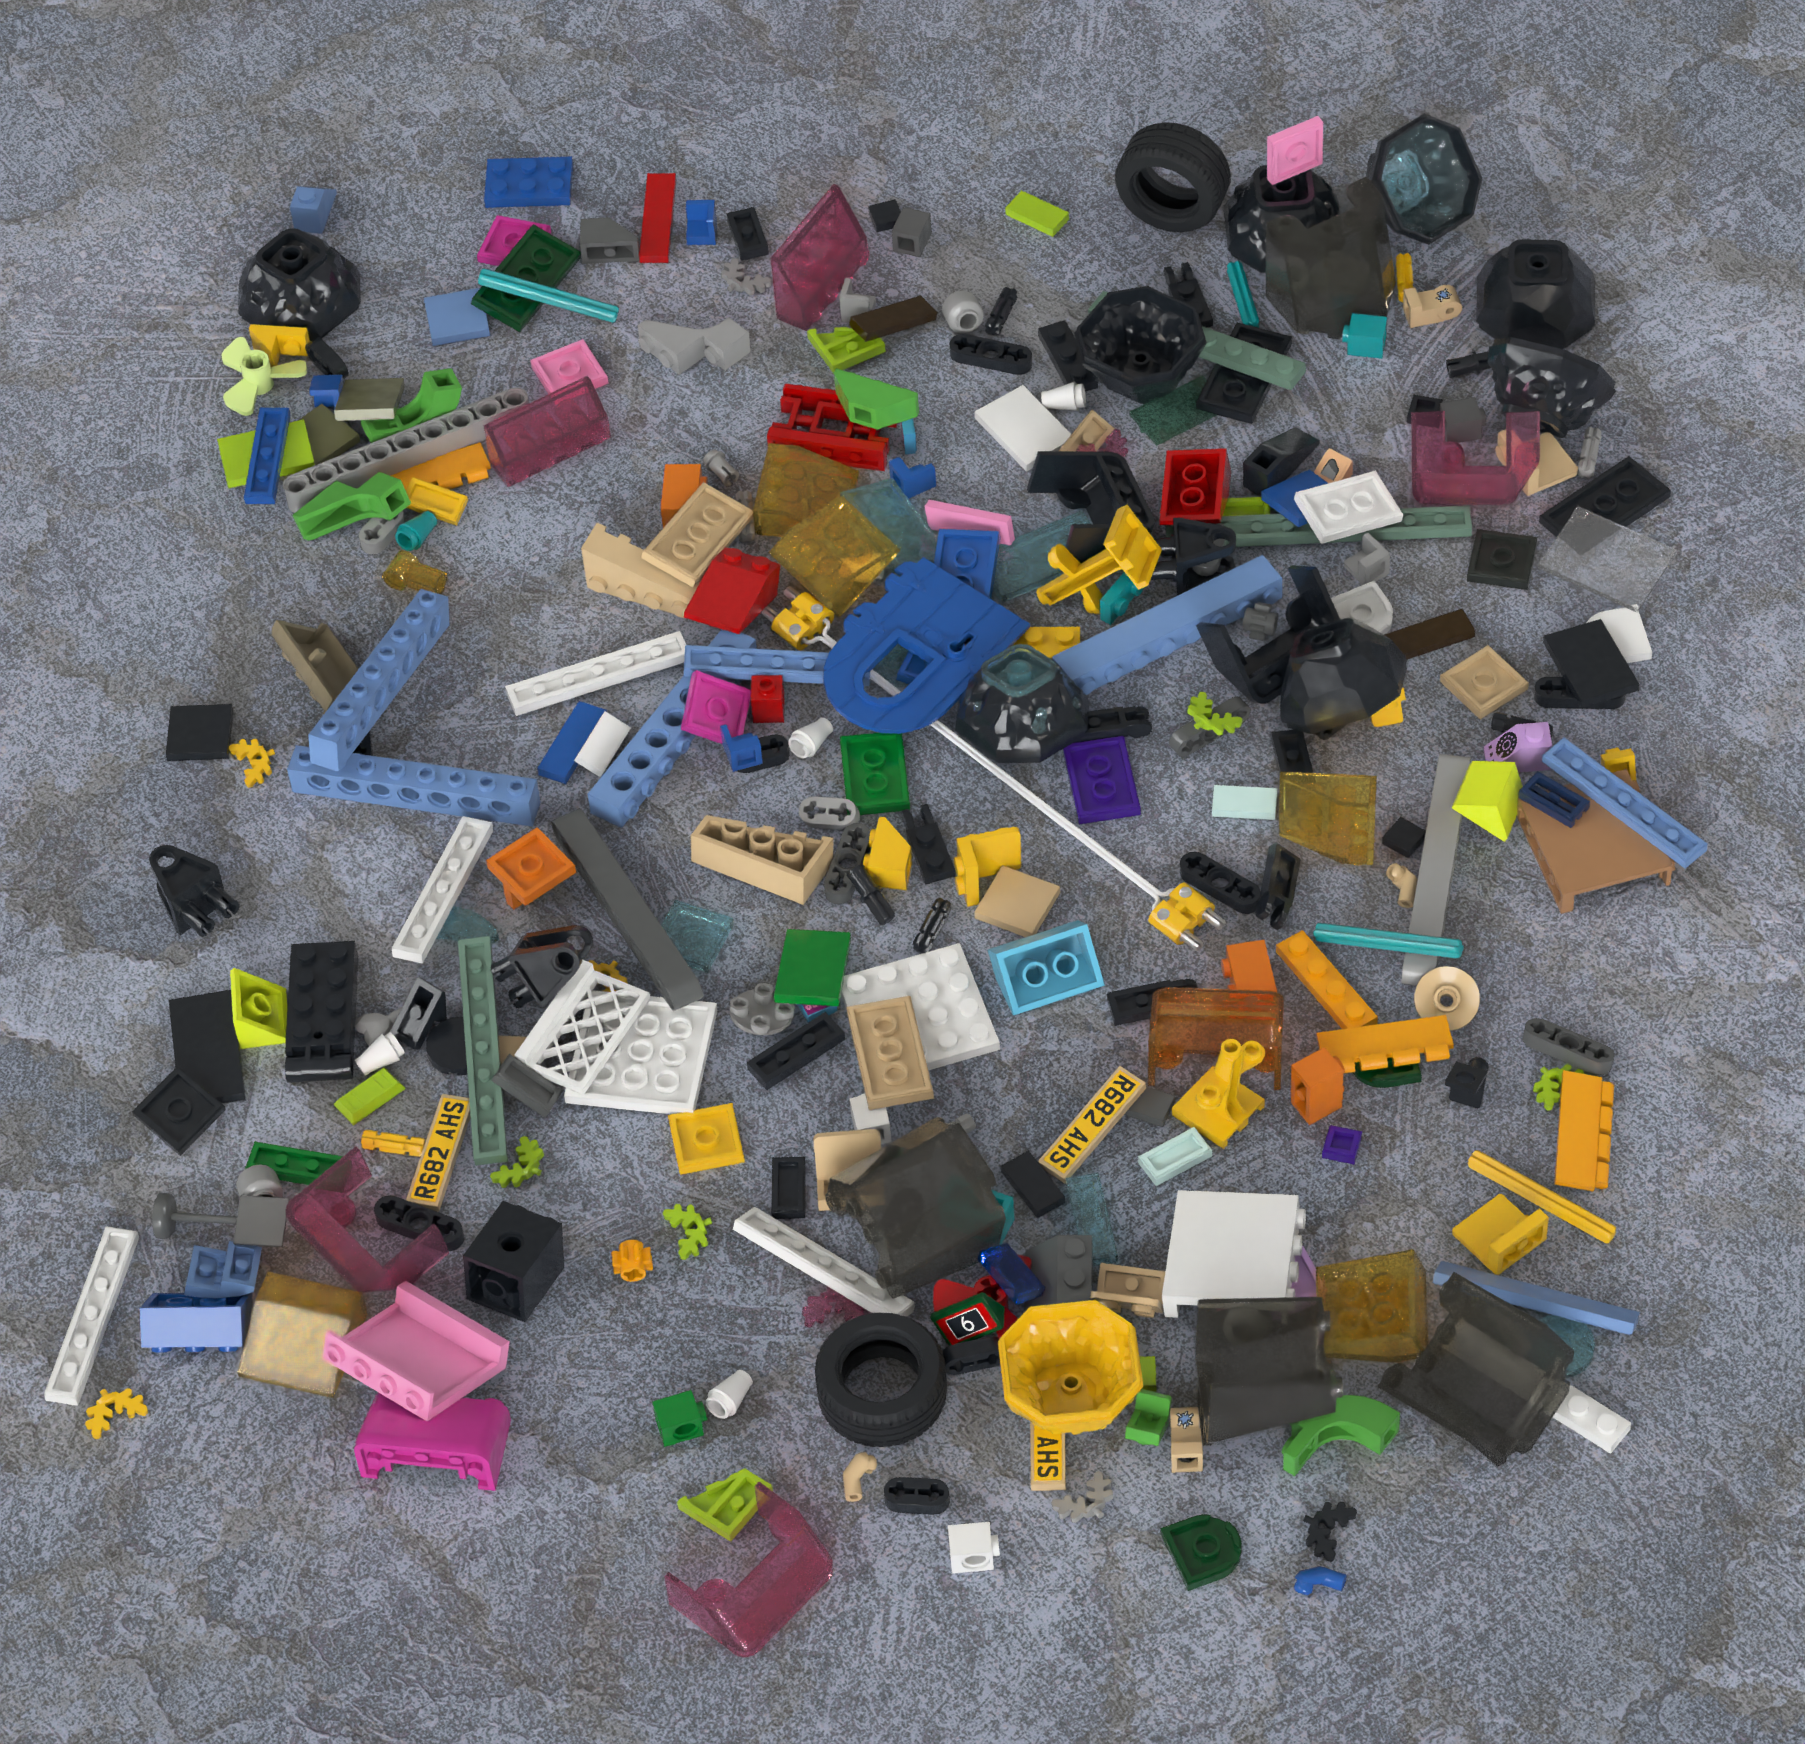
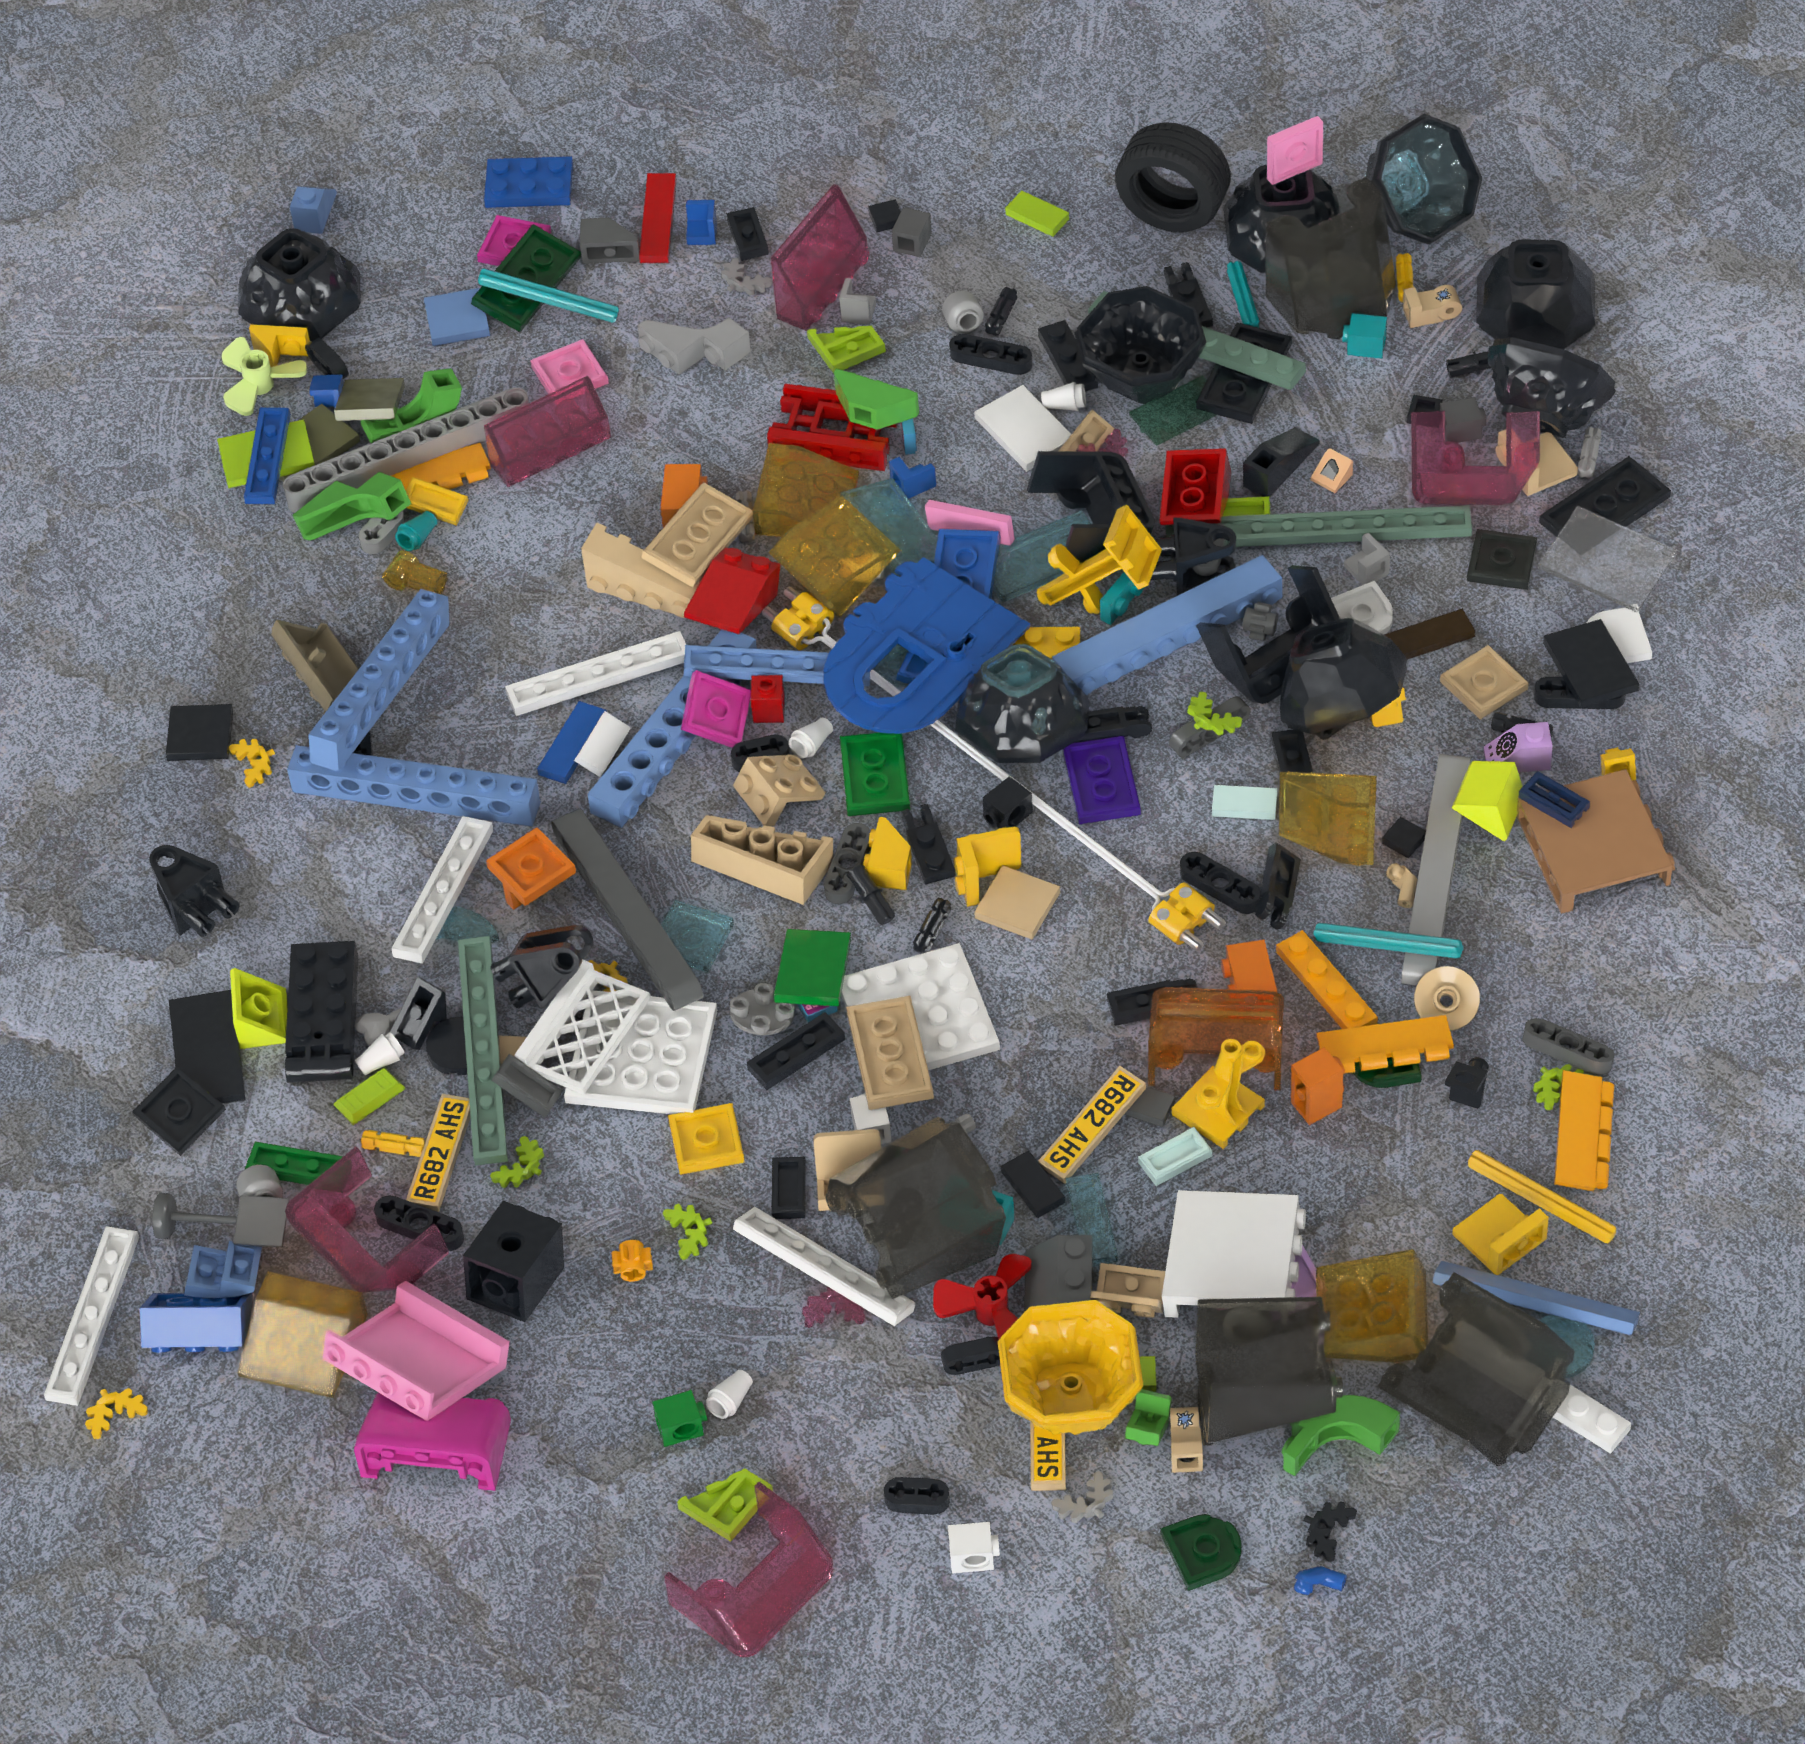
(716, 462): light grey pin -> none
(741, 750): blue panel -> none
(772, 781): none -> tan bracket
(829, 806): light grey beam -> none
(859, 1465): tan arm -> none
(888, 1421): black tyre -> none
(893, 318): dark brown tile -> none
(969, 1319): slope -> none
(1007, 804): none -> black brick
(1011, 1273): clear blue tile -> none
(1046, 967): medium azure slope -> none
(1282, 495): blue tile -> none
(1342, 1144): dark purple tile -> none
(1348, 507): white tile -> none
(1624, 802): medium blue tile -> none

